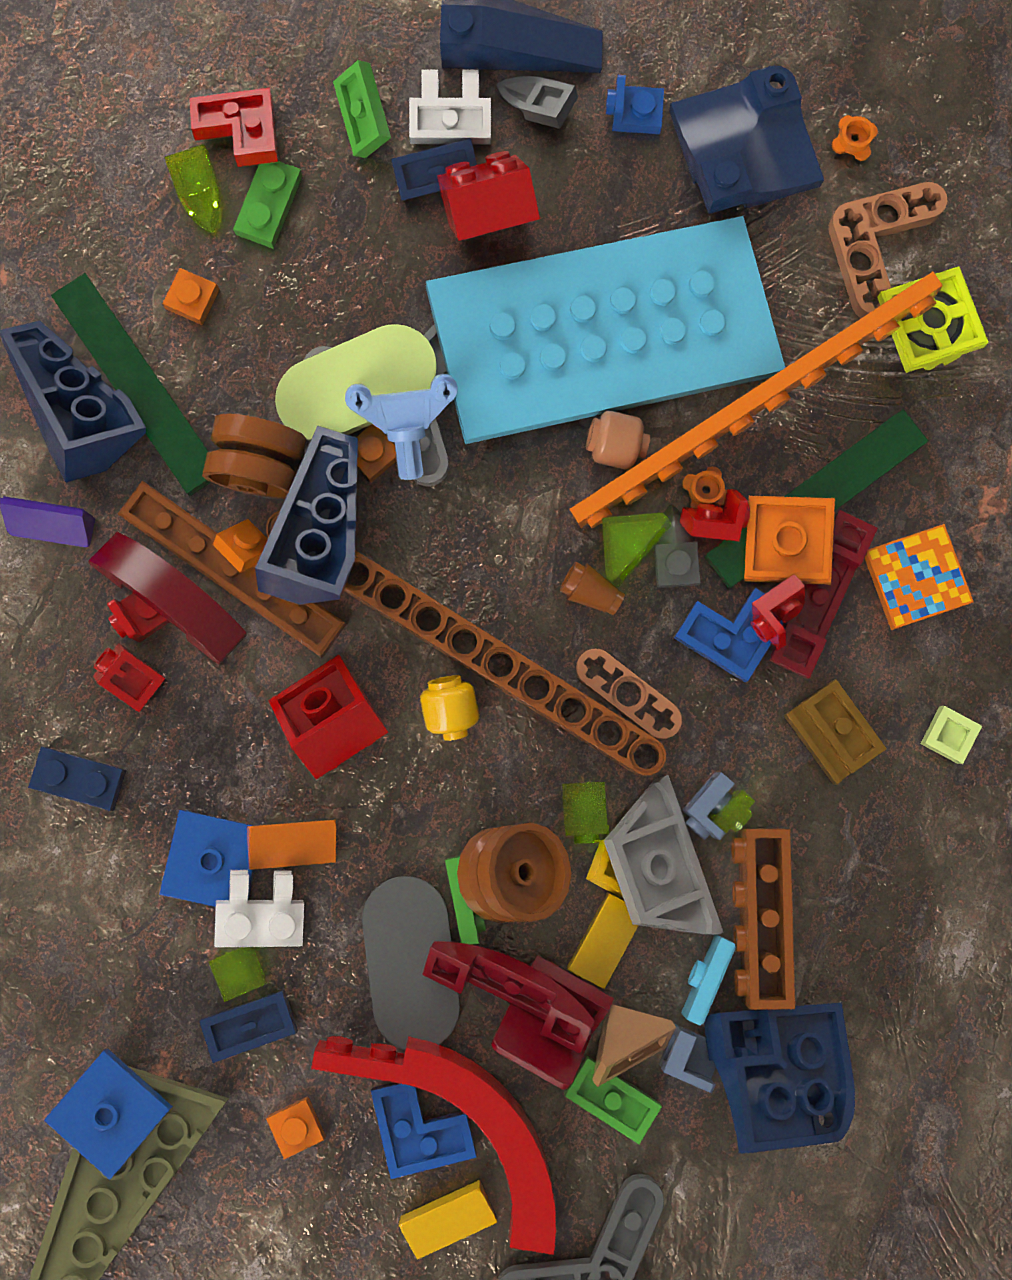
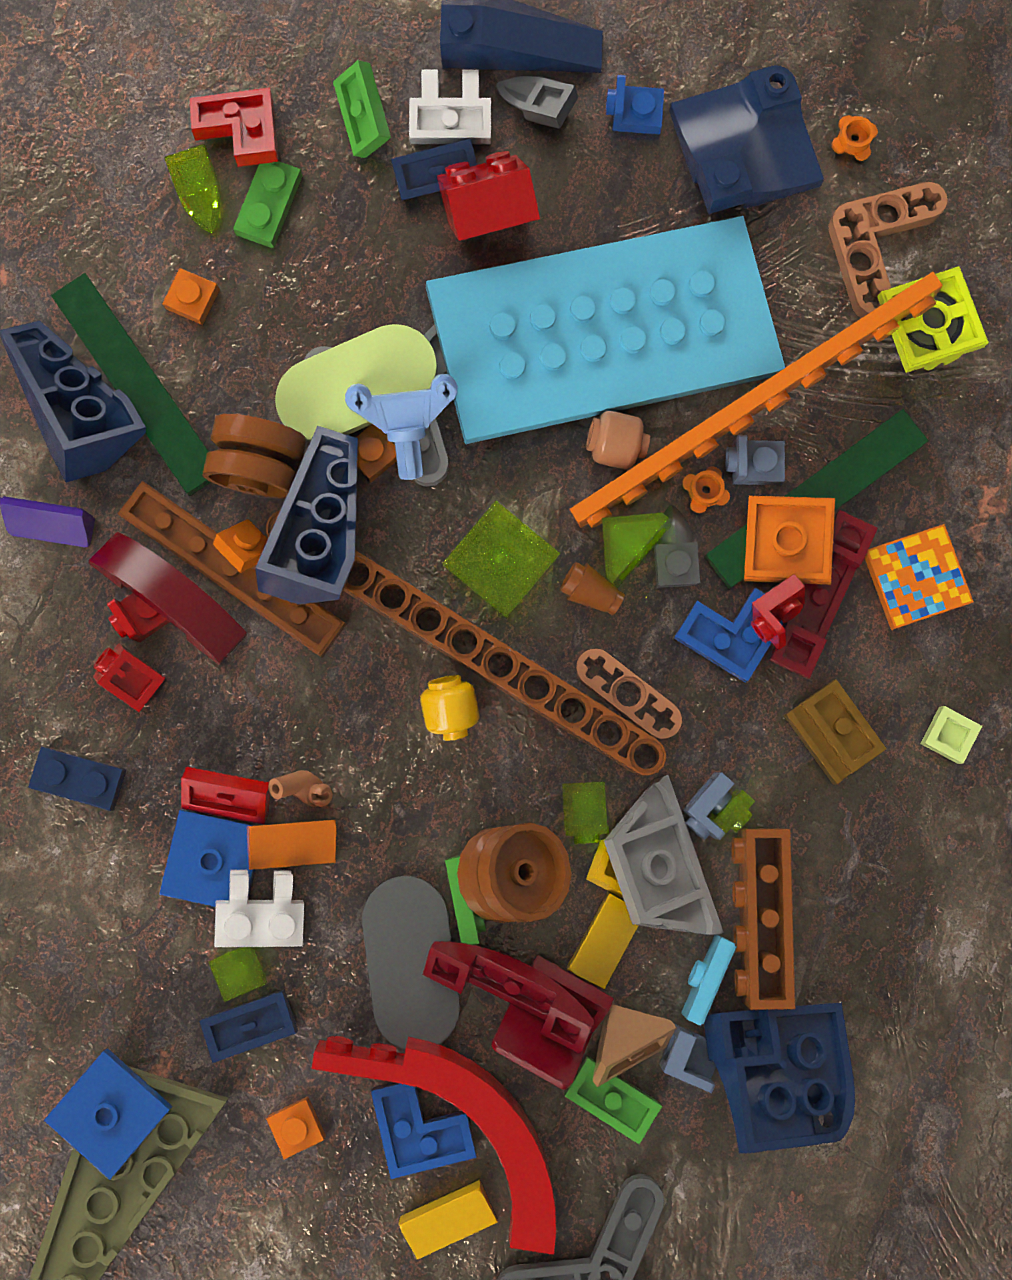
(225, 795): none -> red plate
(303, 786): none -> nougat arm
(327, 717): red slope -> none
(500, 559): none -> clear neon green plate
(715, 522): red bracket -> none
(756, 462): none -> sand blue bracket

